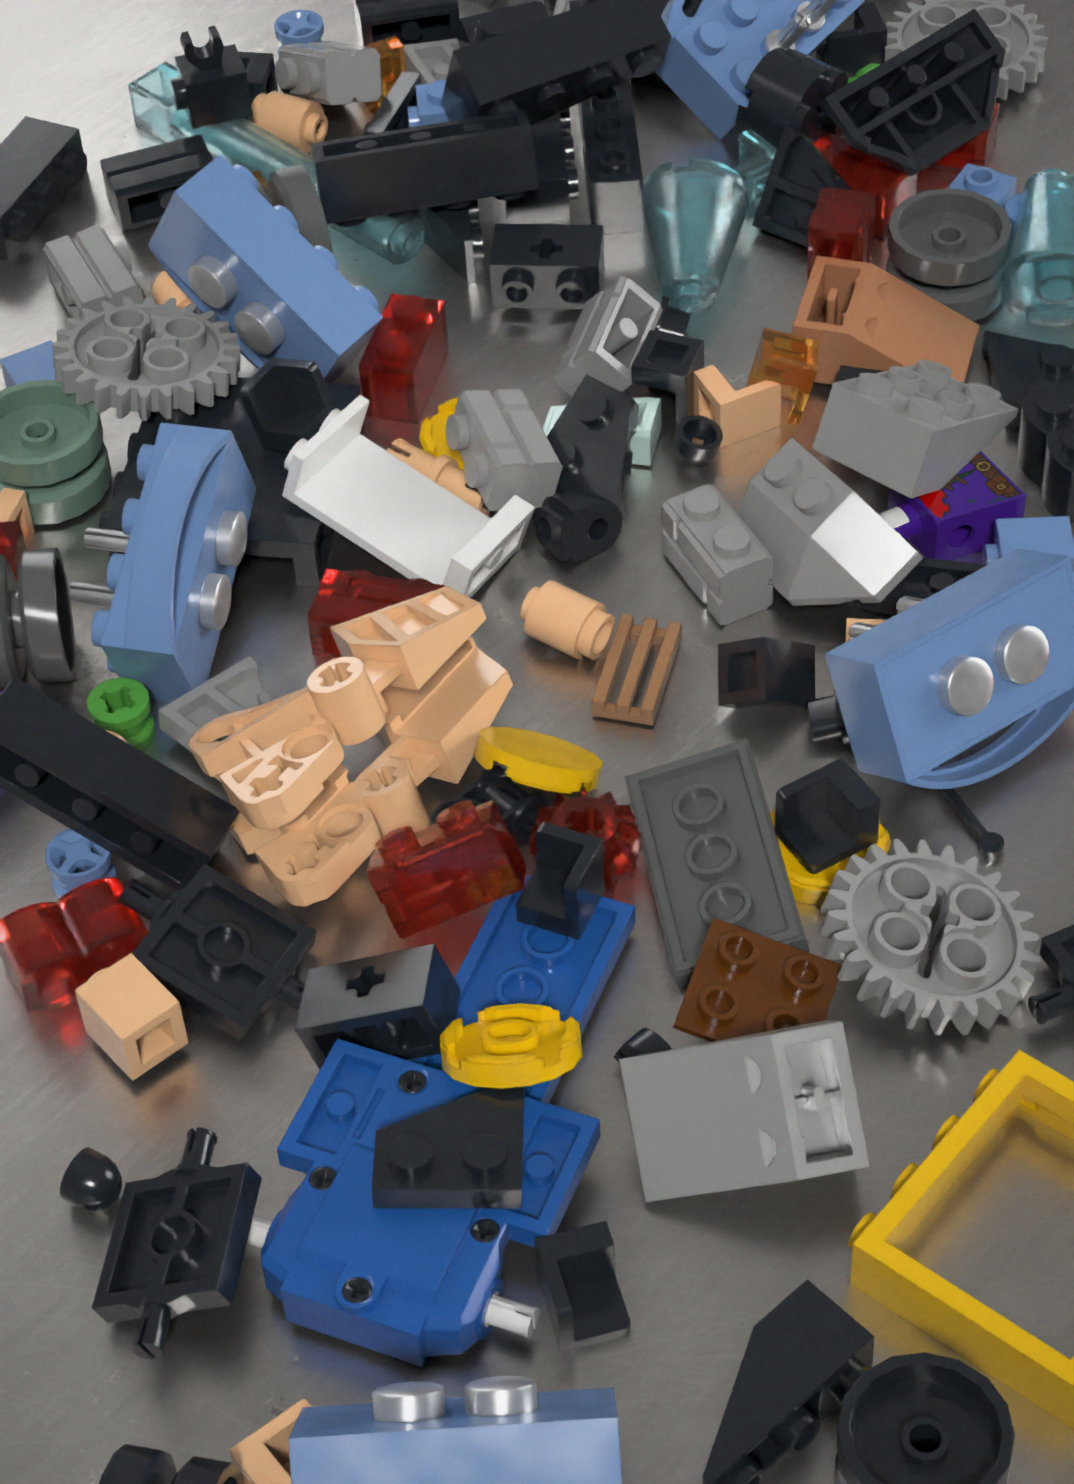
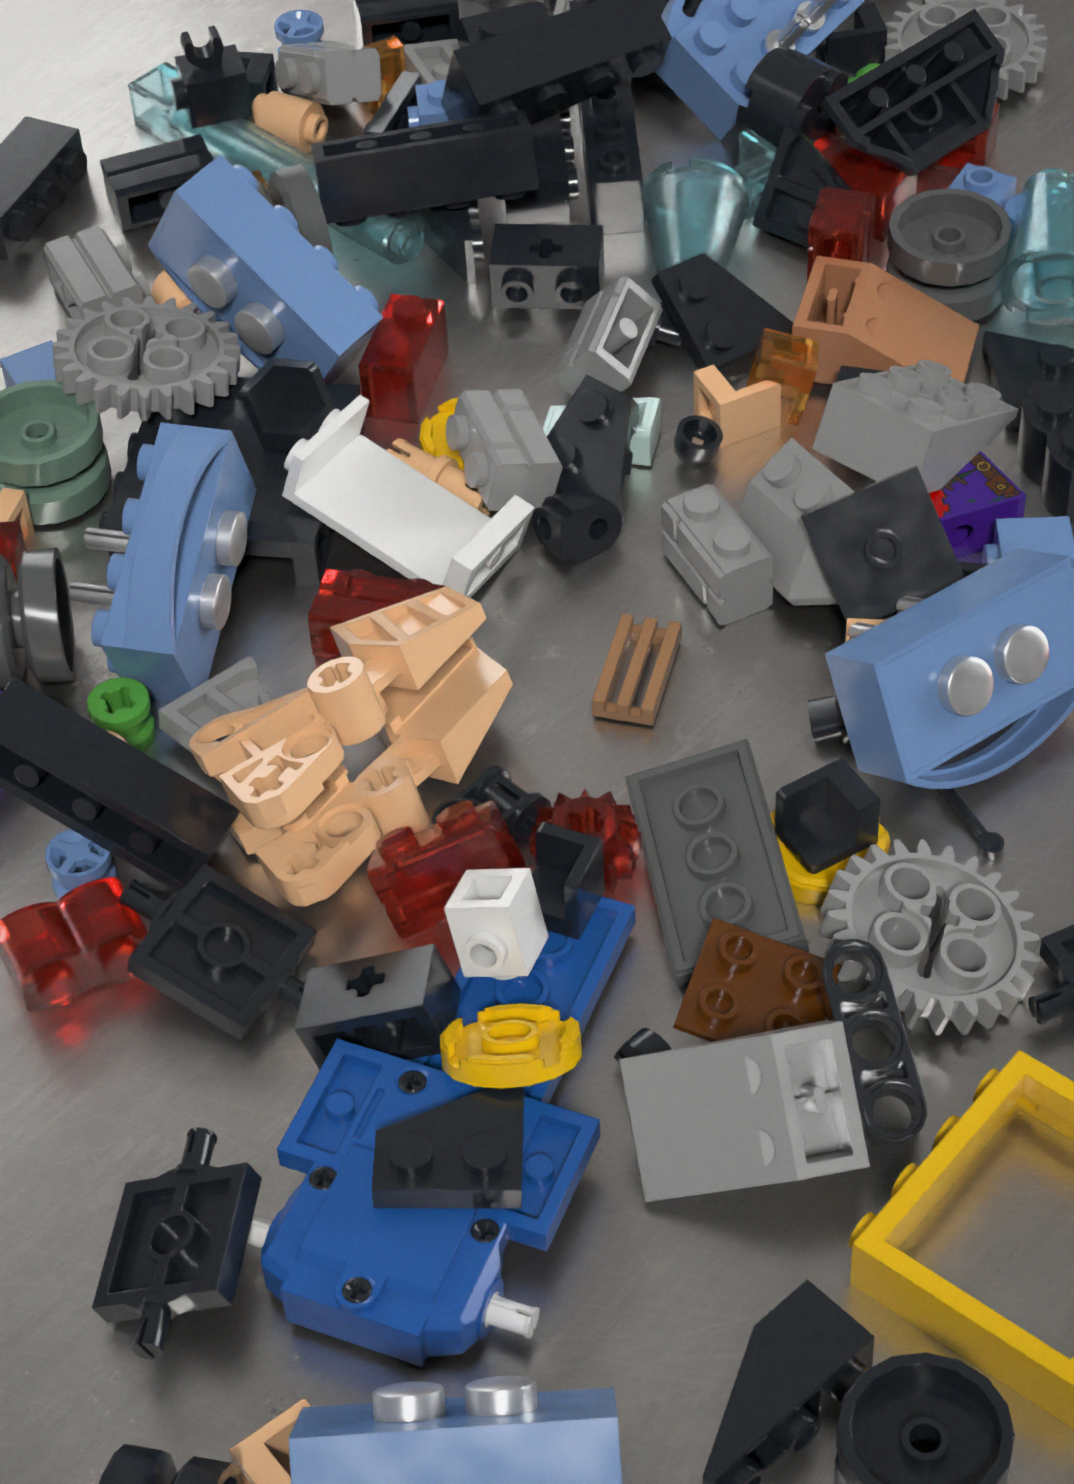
(91, 1181): black hinge -> none
(131, 1016): light nougat brick -> none
(496, 923): none -> white brick
(538, 759): yellow tile -> none
(567, 620): light nougat brick -> none
(581, 1286): black panel -> none
(668, 366): black panel -> none
(715, 311): none -> black wing
(765, 673): black panel -> none
(878, 1010): none -> black beam
(882, 546): none -> black plate

